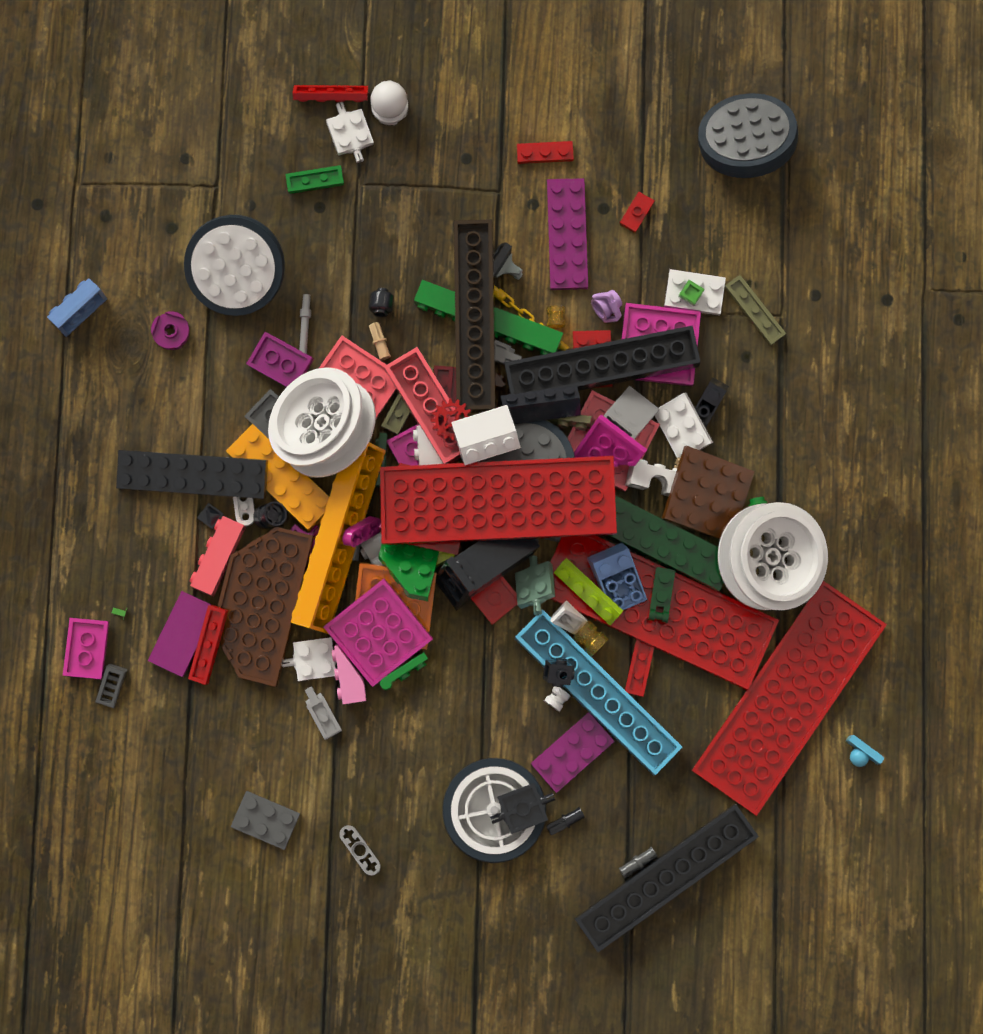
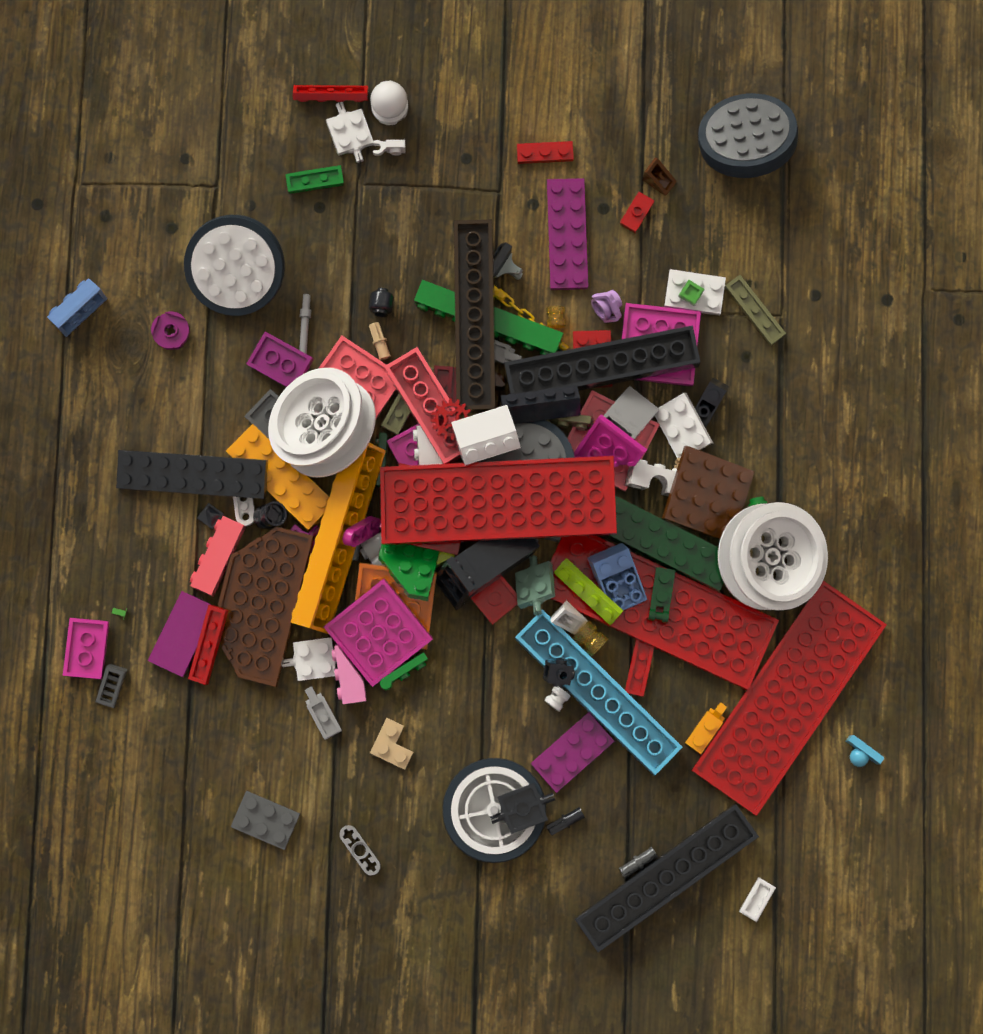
(386, 747): none -> tan plate
(394, 147): none -> white plate
(659, 177): none -> reddish brown slope
(706, 729): none -> light orange hinge
(757, 899): none -> white plate

